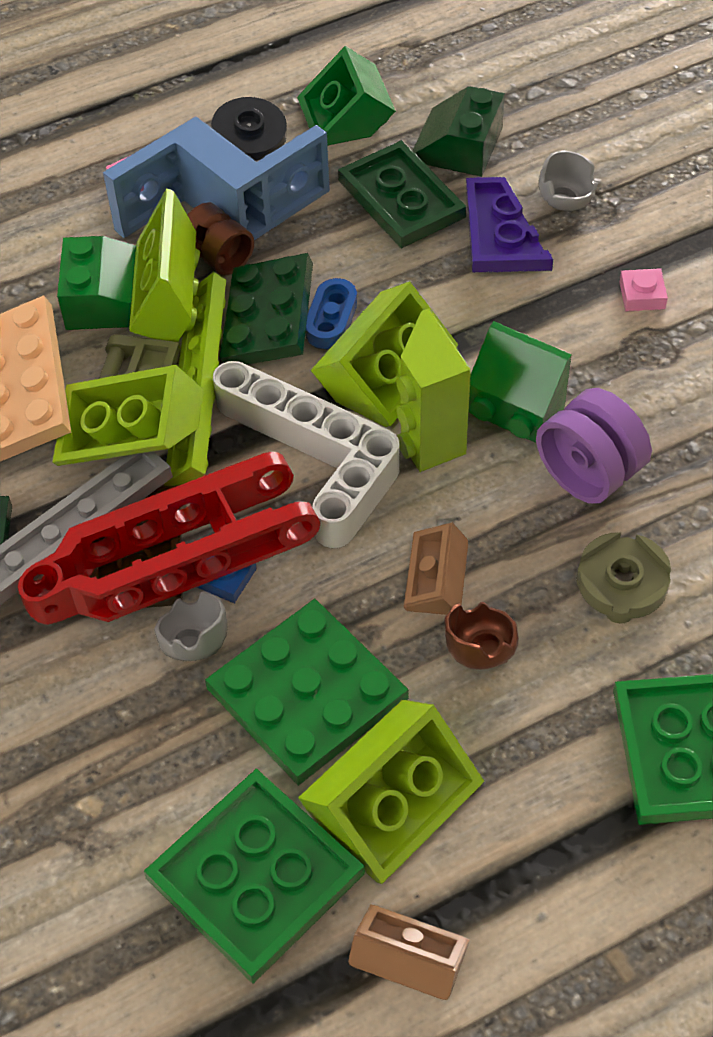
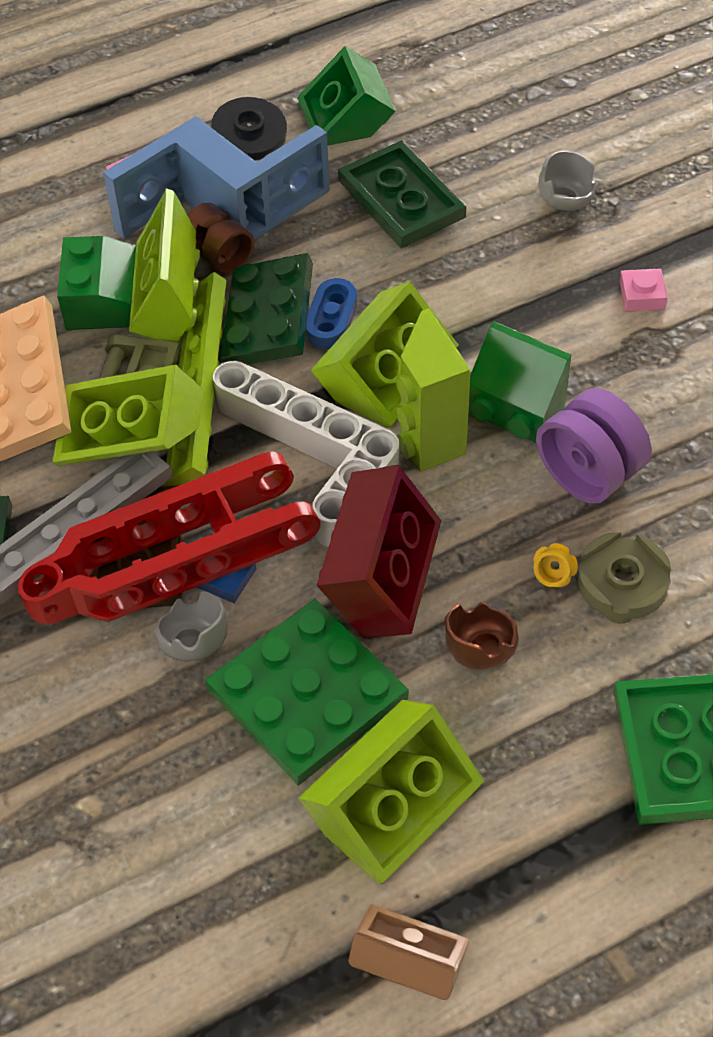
(254, 874): green plate -> none
(380, 552): none -> dark red brick
(436, 570): medium nougat slope -> none
(462, 131): dark green slope -> none
(498, 230): dark purple wing -> none
(543, 565): none -> yellow plate

